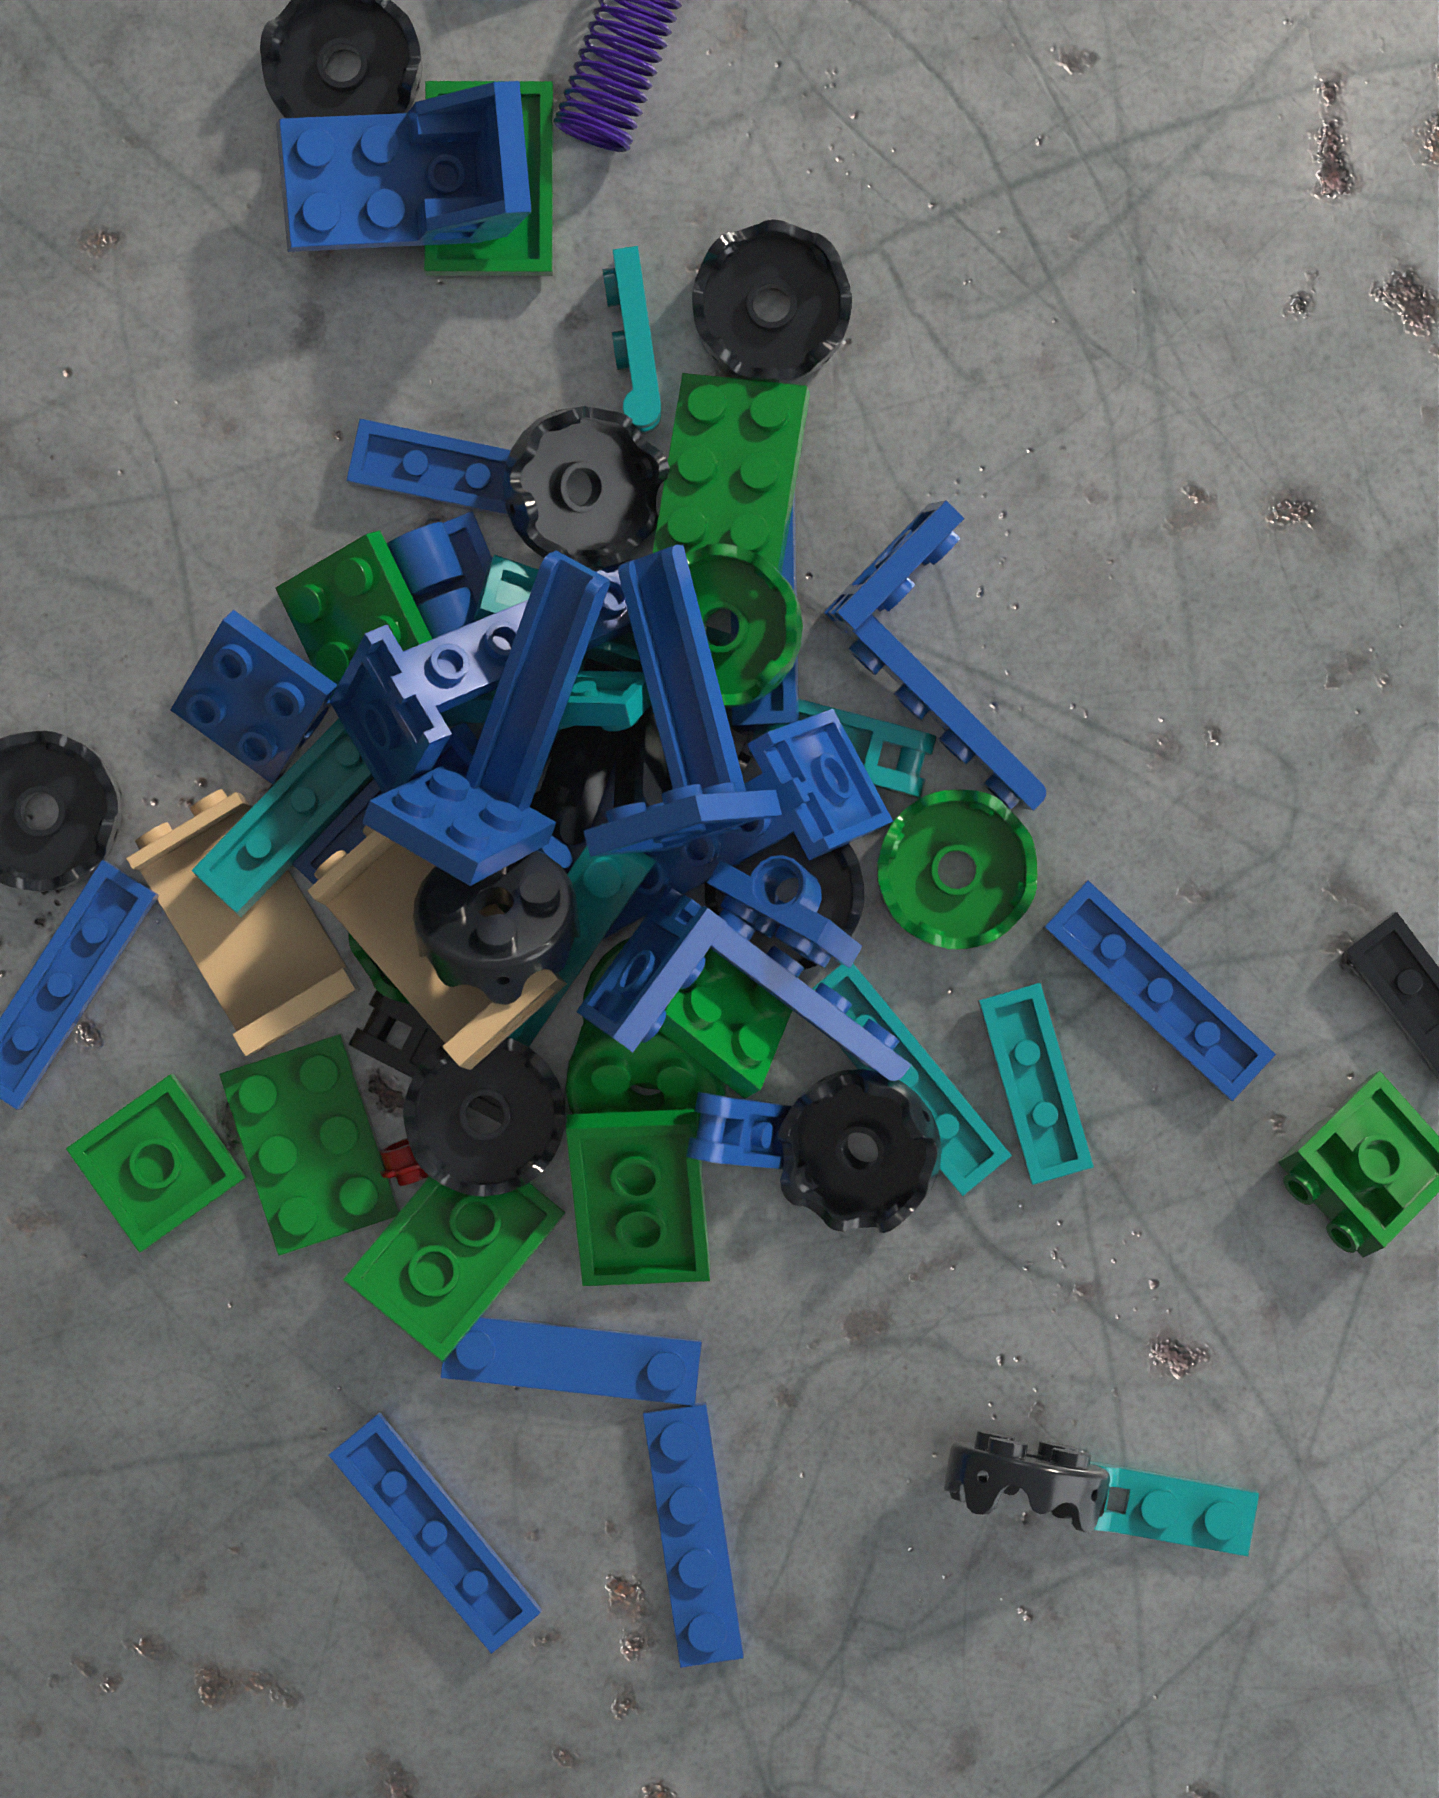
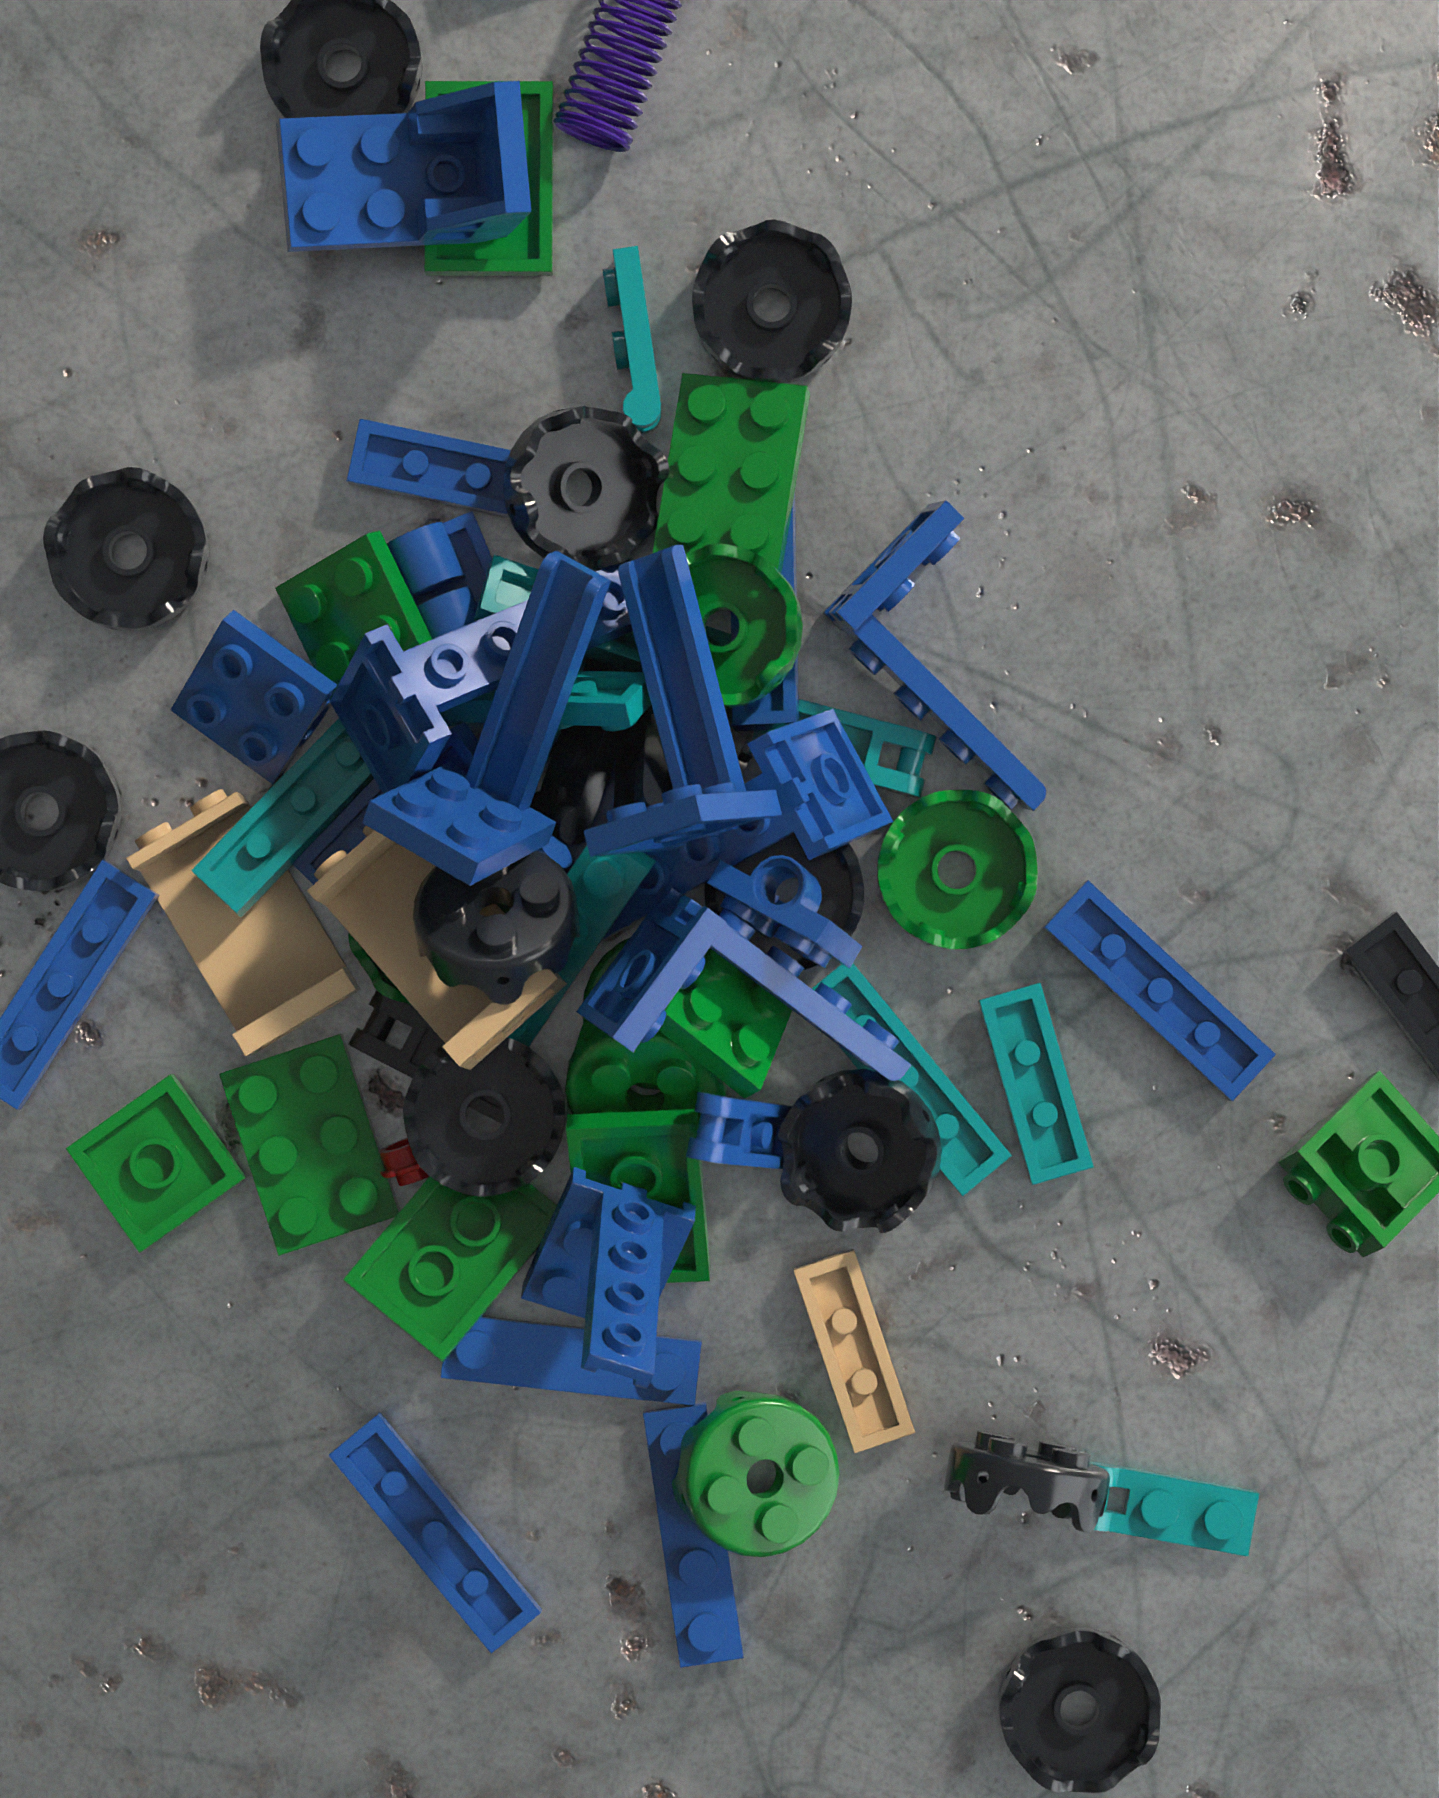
(82, 540): none -> black plate
(609, 1264): none -> blue bracket
(716, 1464): none -> green plate
(854, 1350): none -> tan plate
(1086, 1755): none -> black plate

